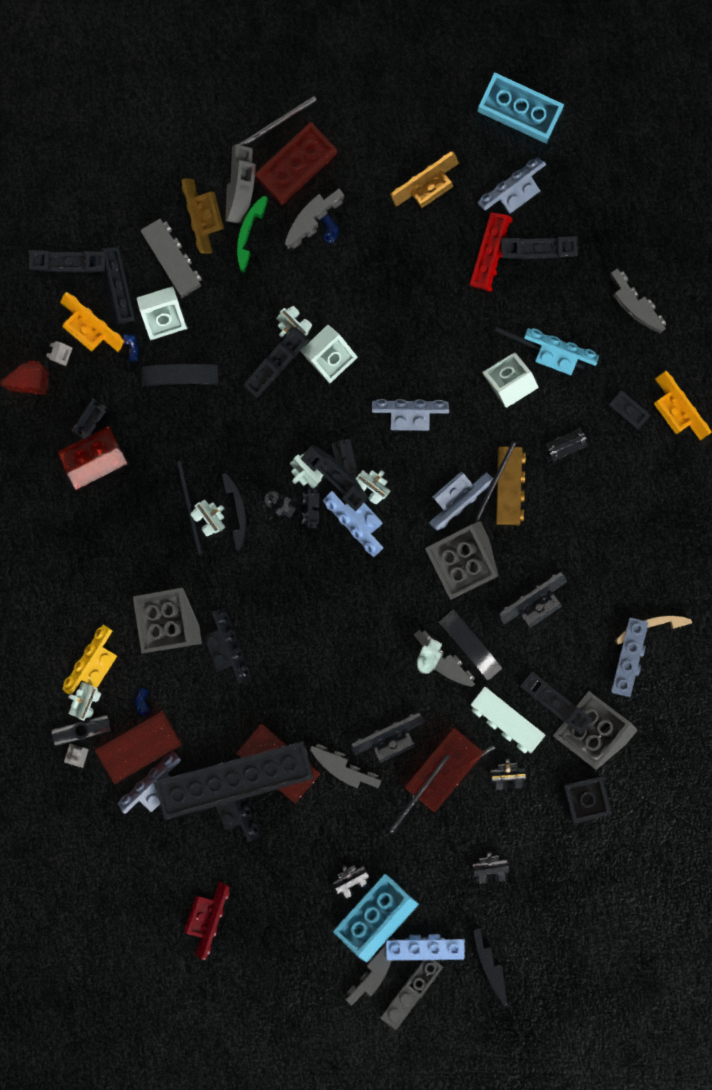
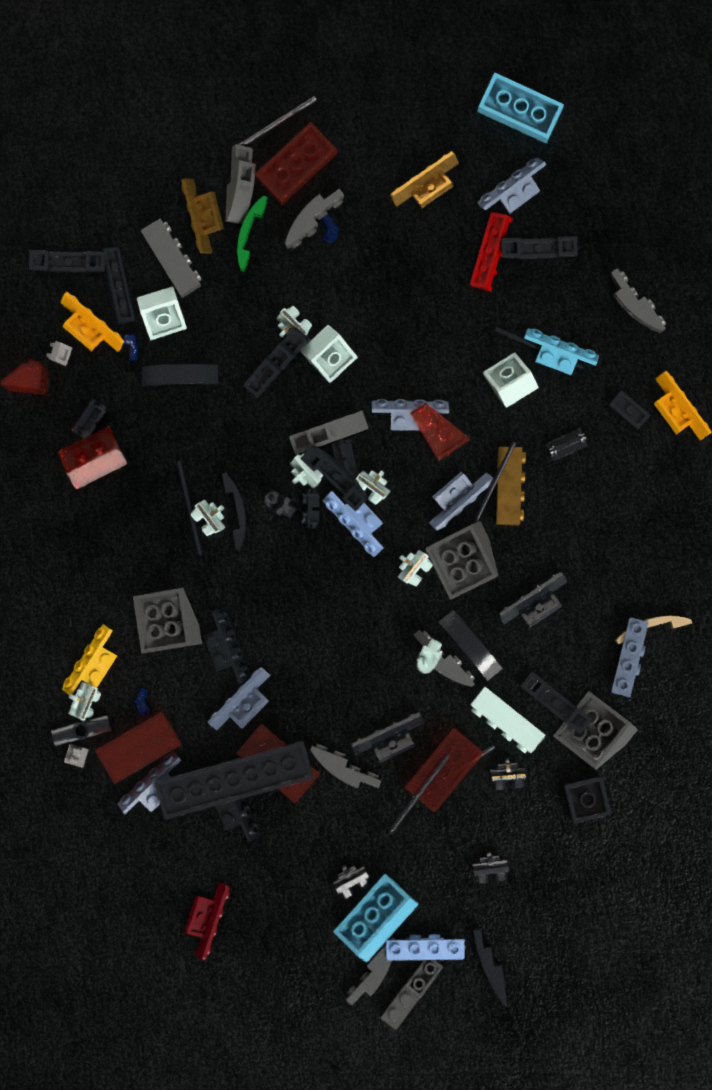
(244, 703): none -> sand blue bracket
(329, 432): none -> dark grey slope
(411, 566): none -> light aqua hips
(438, 431): none -> clear red wing

